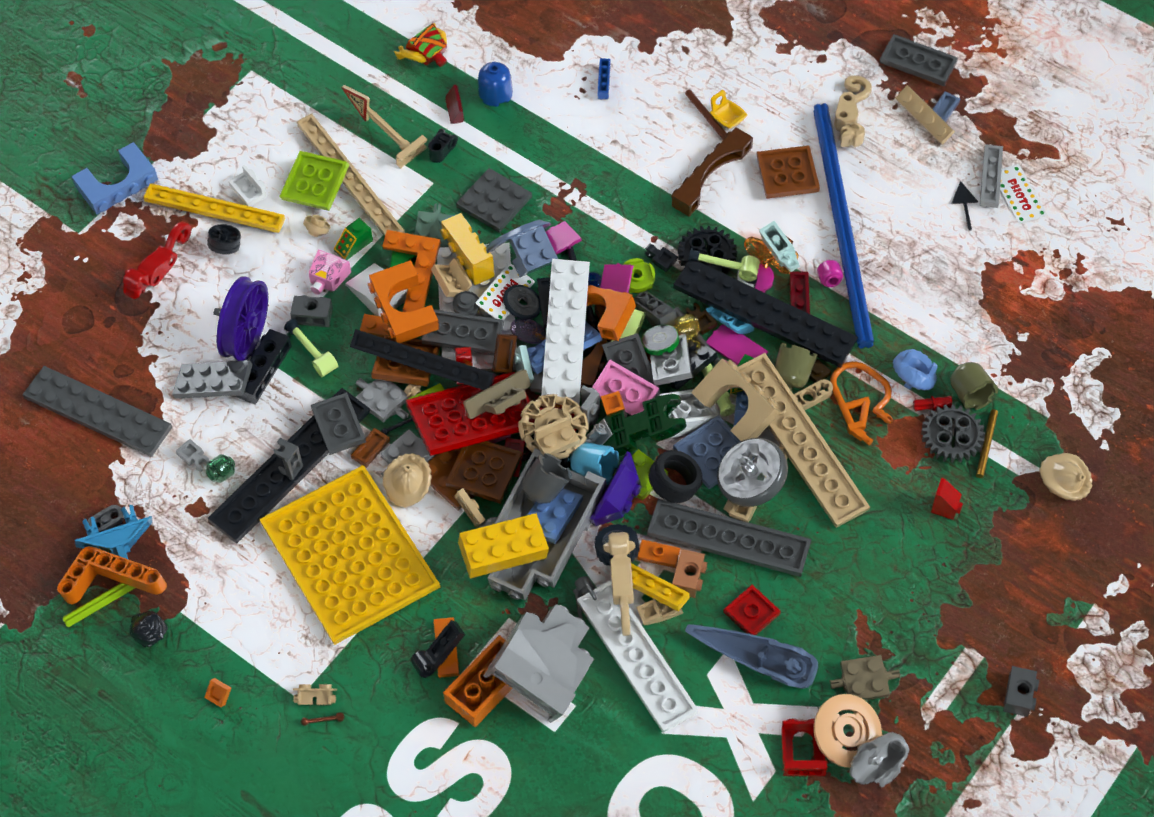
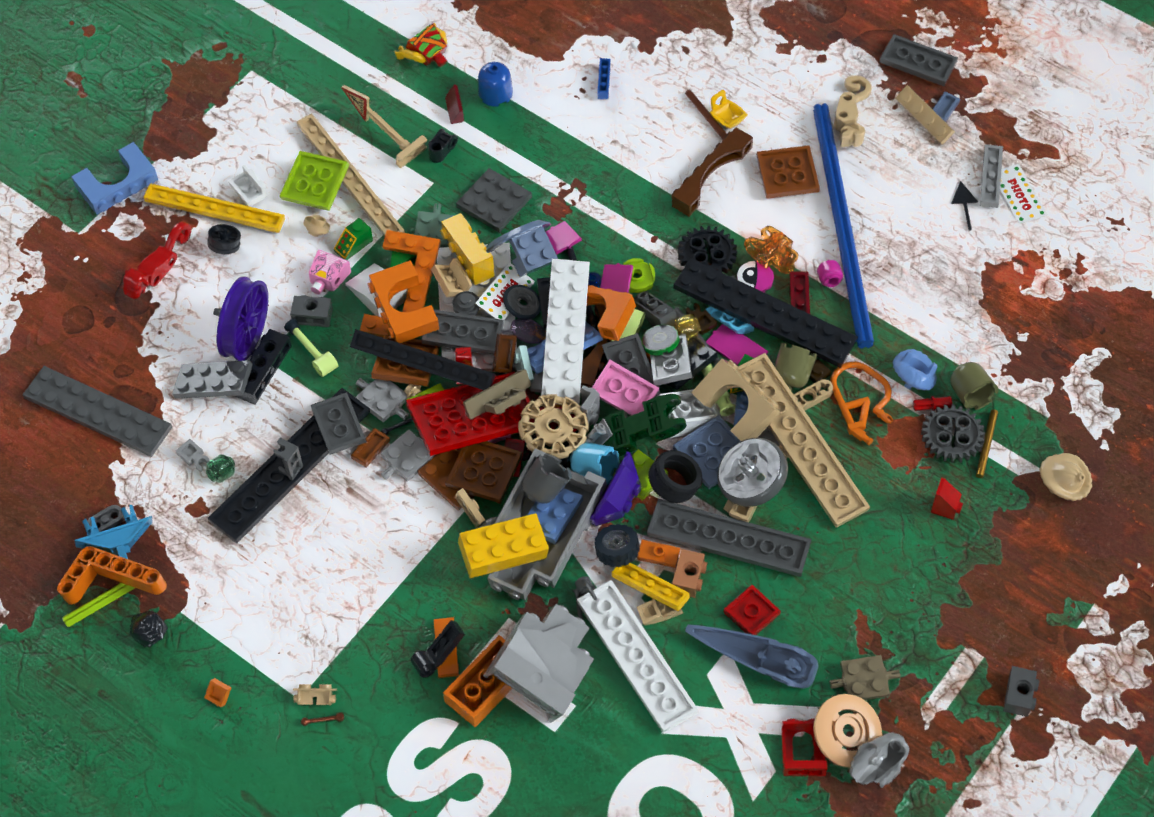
(349, 554): yellow plate -> none
(407, 479): tan piece -> none
(556, 436): tan bracket -> none
(612, 403): orange plate -> none
(621, 575): tan animal -> none
(662, 258): black plate -> none
(747, 268): yellowish green piece -> none
(779, 246): light aqua hinge -> none

